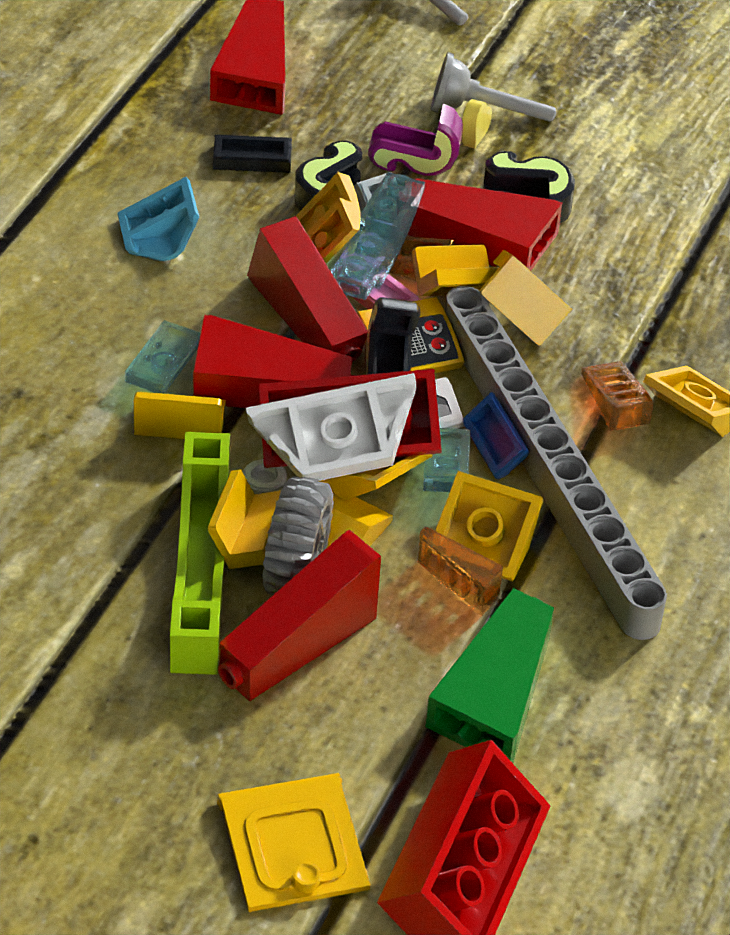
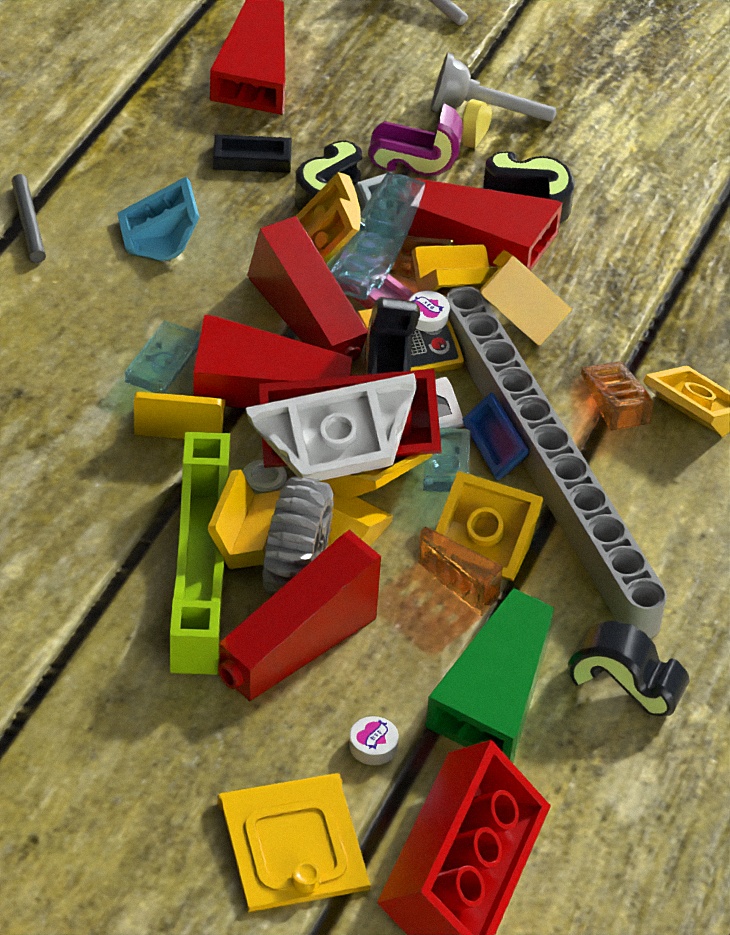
(28, 218): none -> dark grey bar
(373, 740): none -> white tile
(433, 310): none -> white tile
(633, 663): none -> black animal

